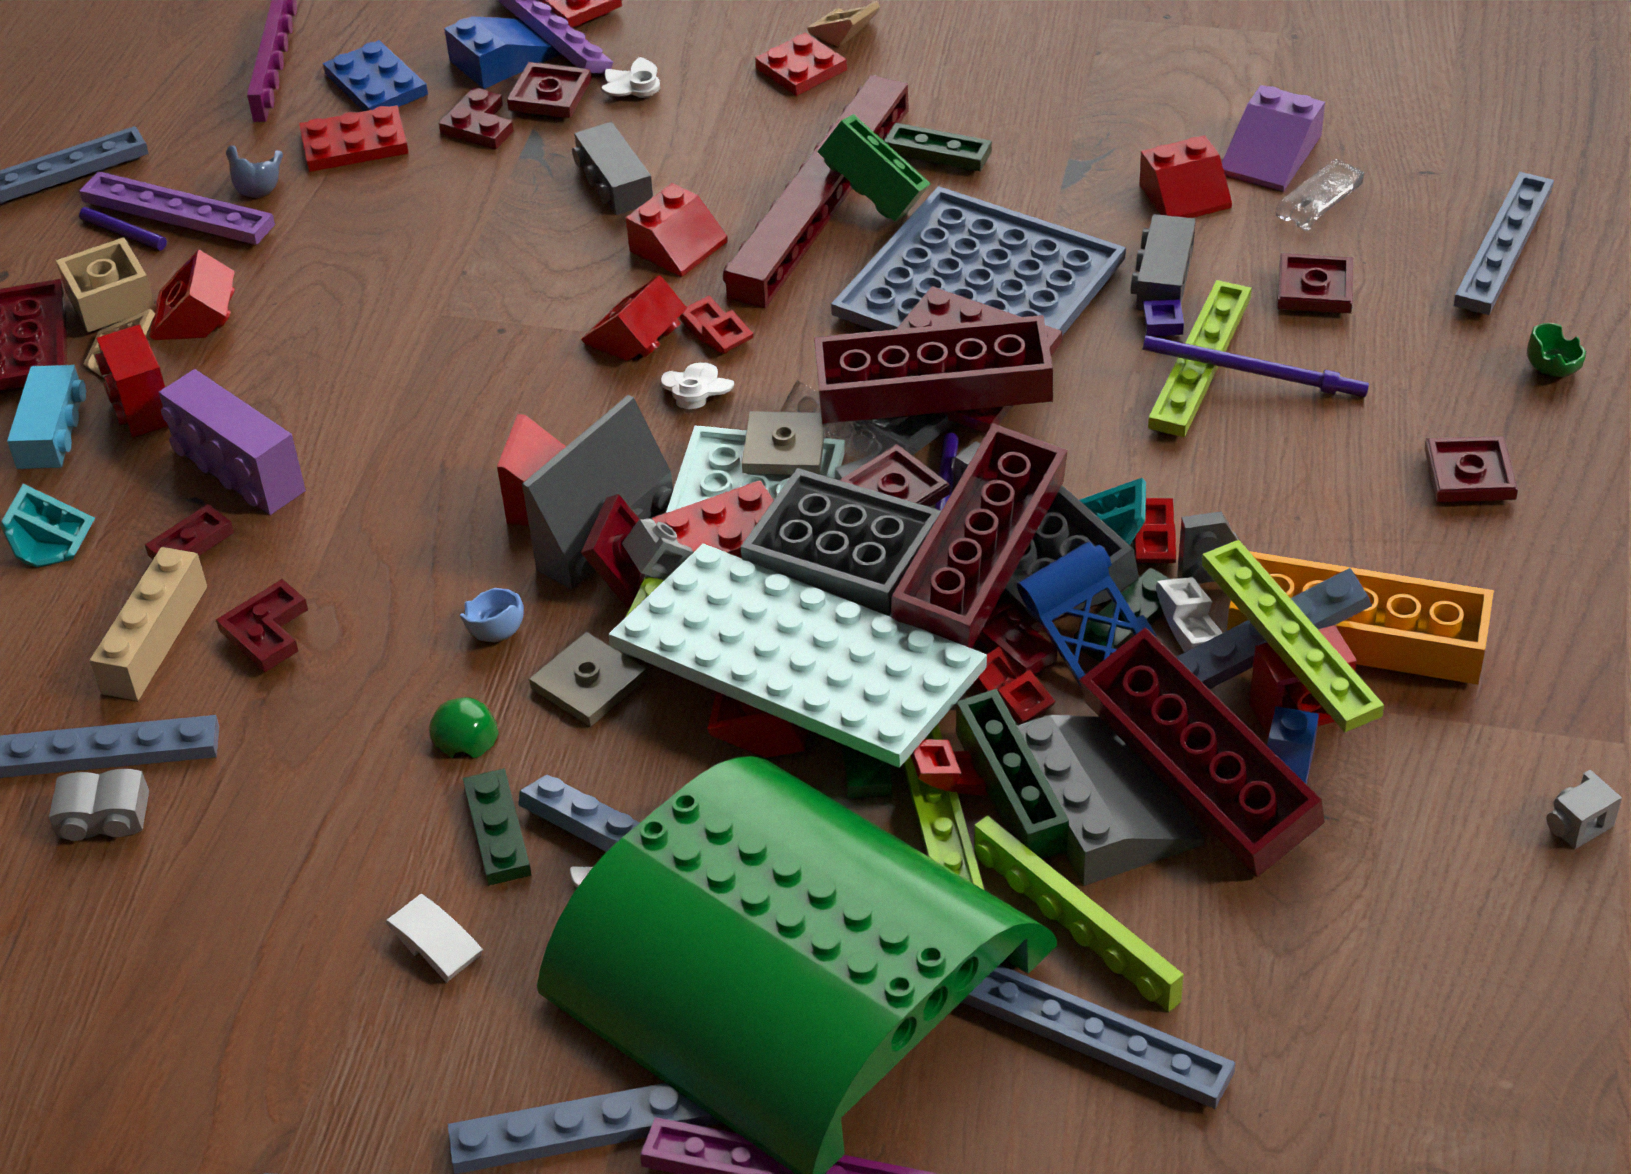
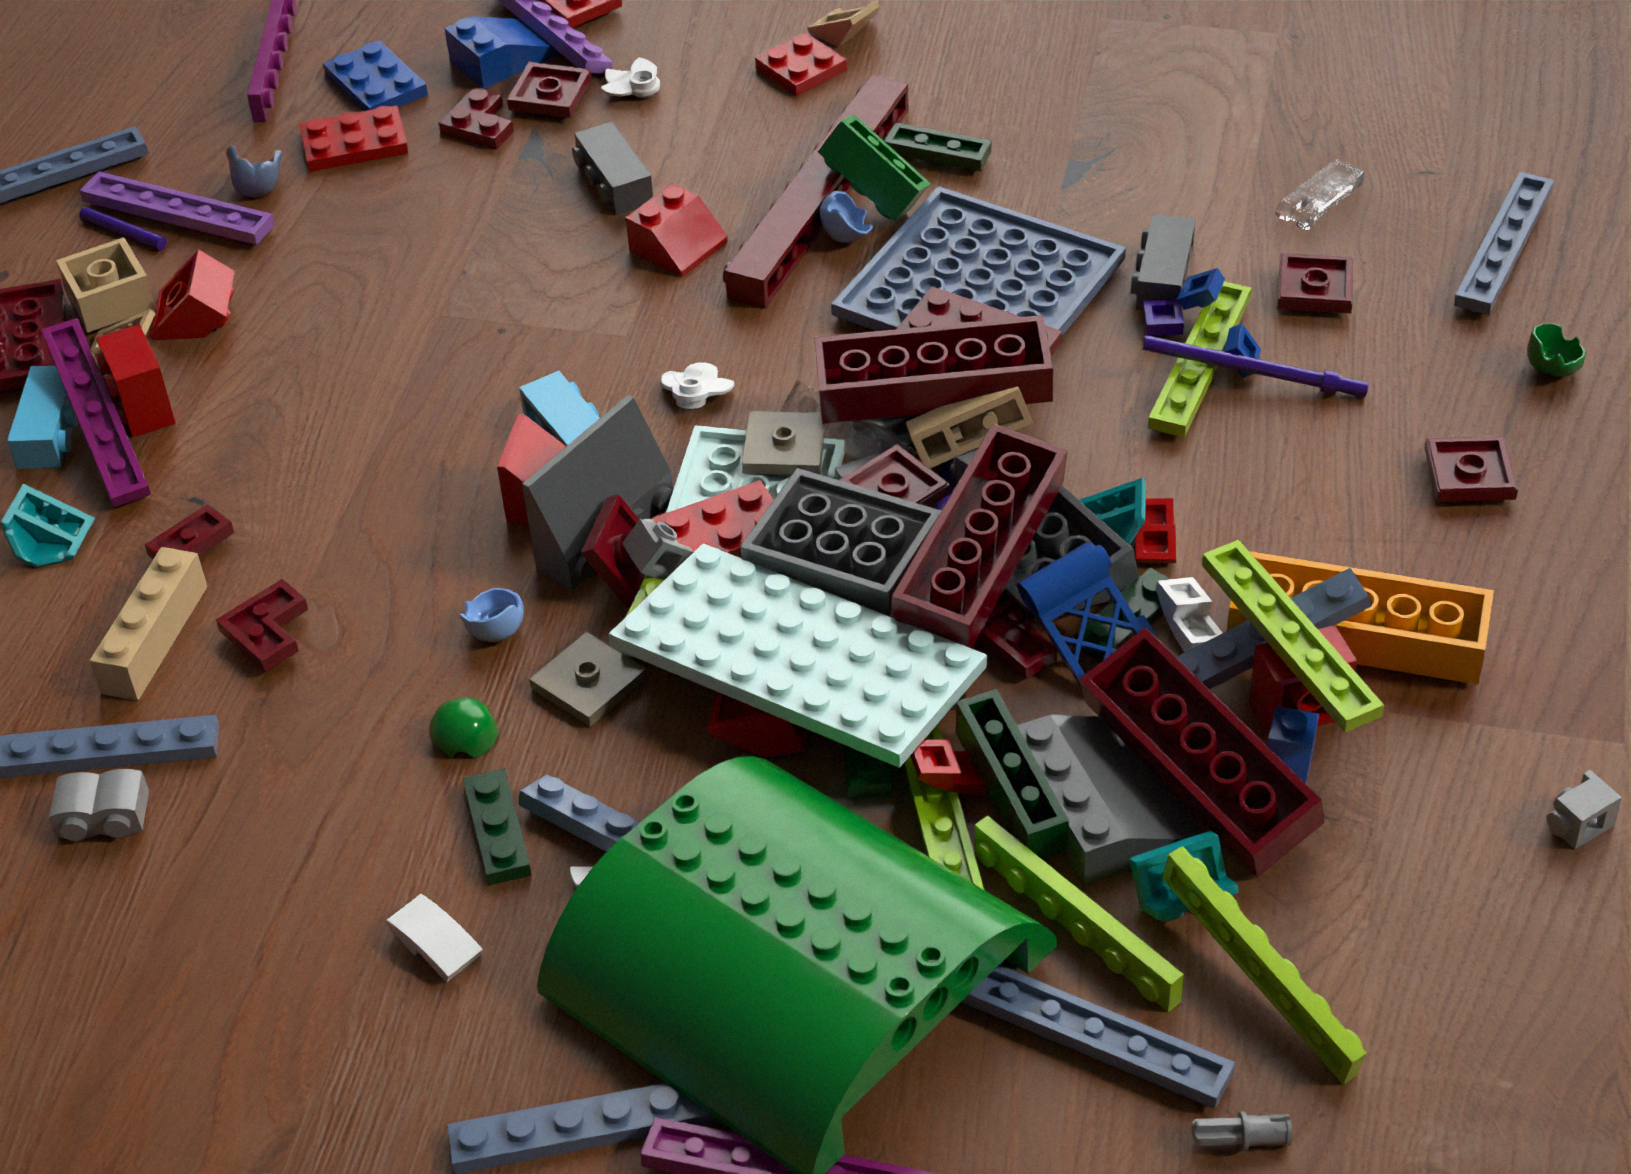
(95, 412): none -> magenta plate
(232, 441): medium lavender brick -> none
(557, 407): none -> medium azure brick
(638, 321): red slope -> none
(714, 326): red slope -> none
(842, 218): none -> light blue hair
(964, 424): none -> tan slope
(1020, 692): red slope -> none
(1155, 895): none -> teal bracket
(1185, 178): red slope -> none
(1200, 535): dark grey wing -> none
(1201, 289): none -> blue plate
(1242, 343): none -> blue plate
(1243, 1130): none -> light grey axle
(1273, 975): none -> lime plate
(1274, 137): medium lavender slope -> none

